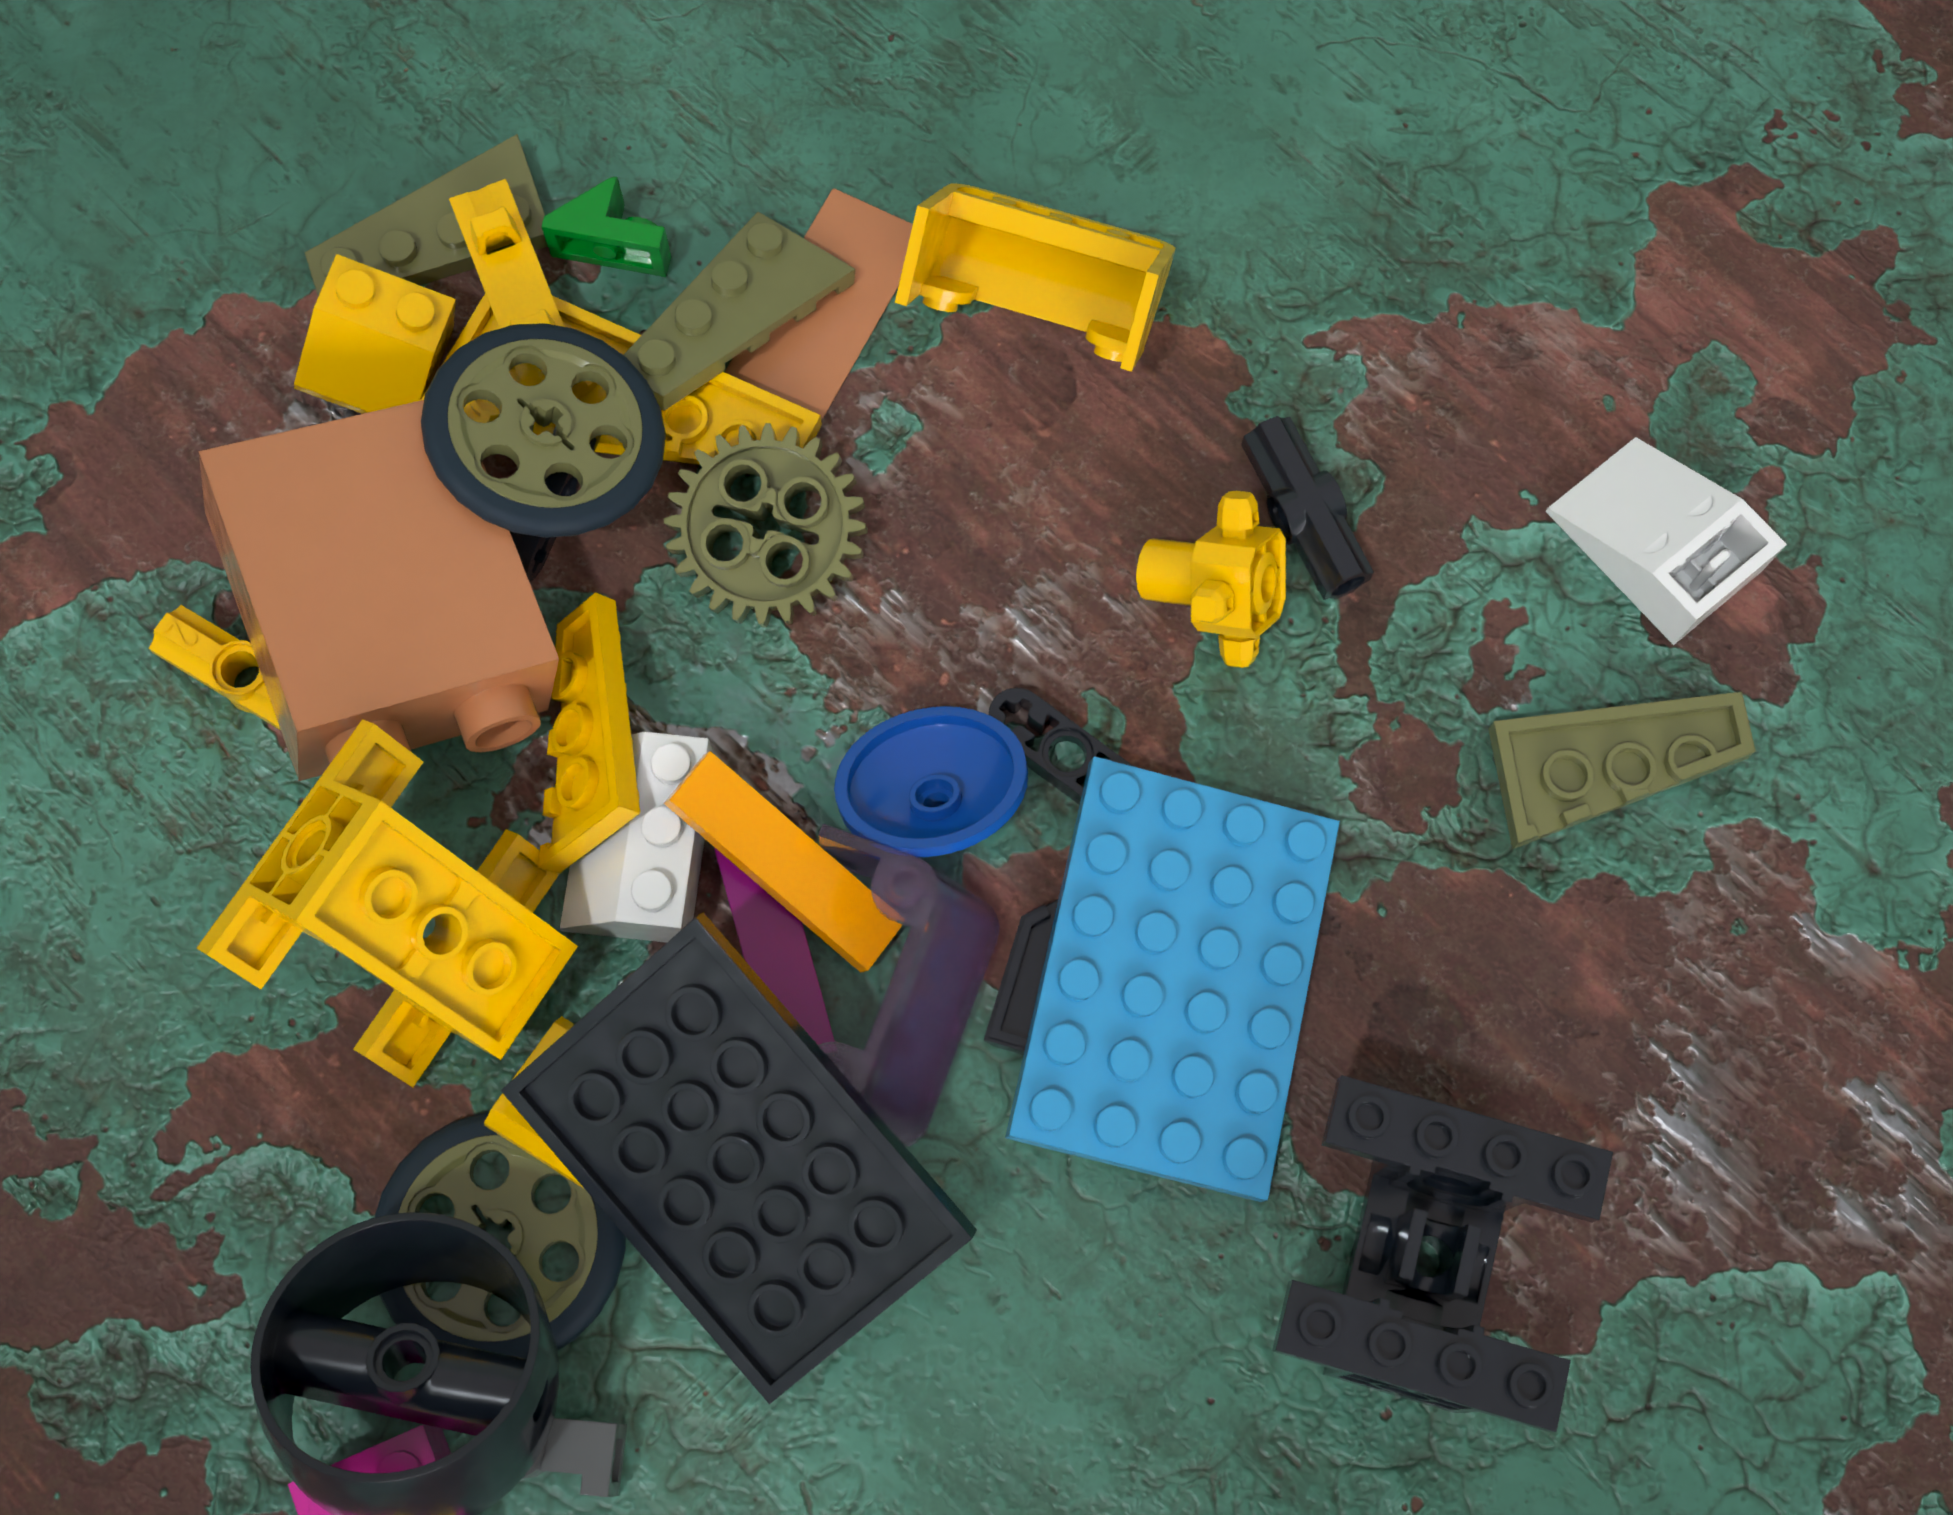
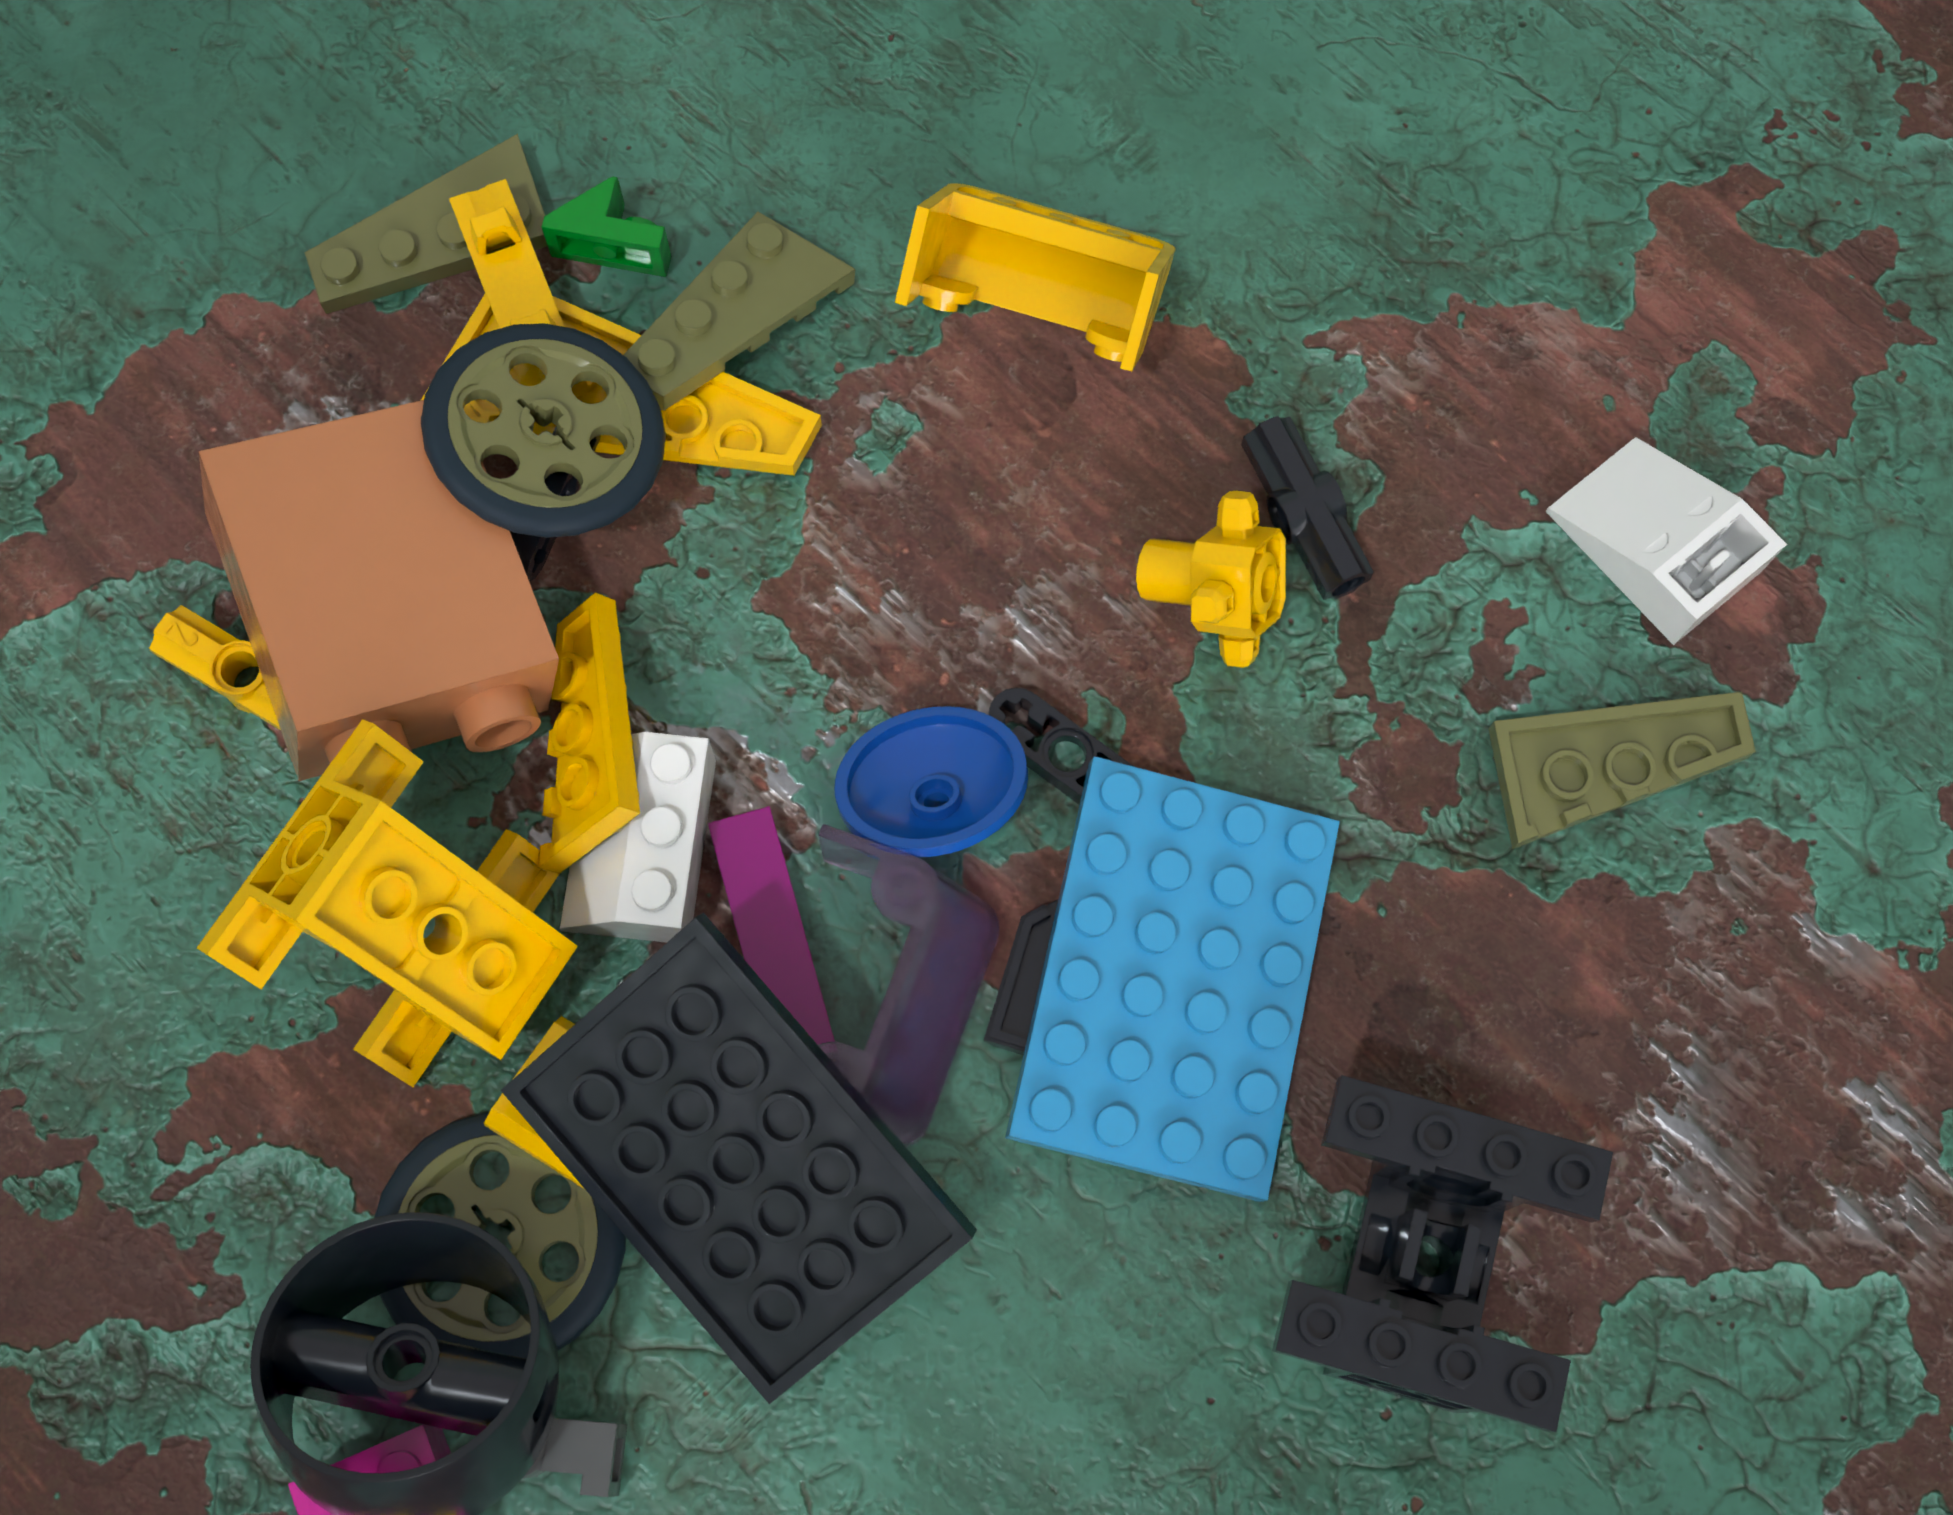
(373, 339): yellow slope -> none
(748, 577): olive gear -> none
(783, 861): light orange tile -> none
(814, 356): nougat sticker -> none

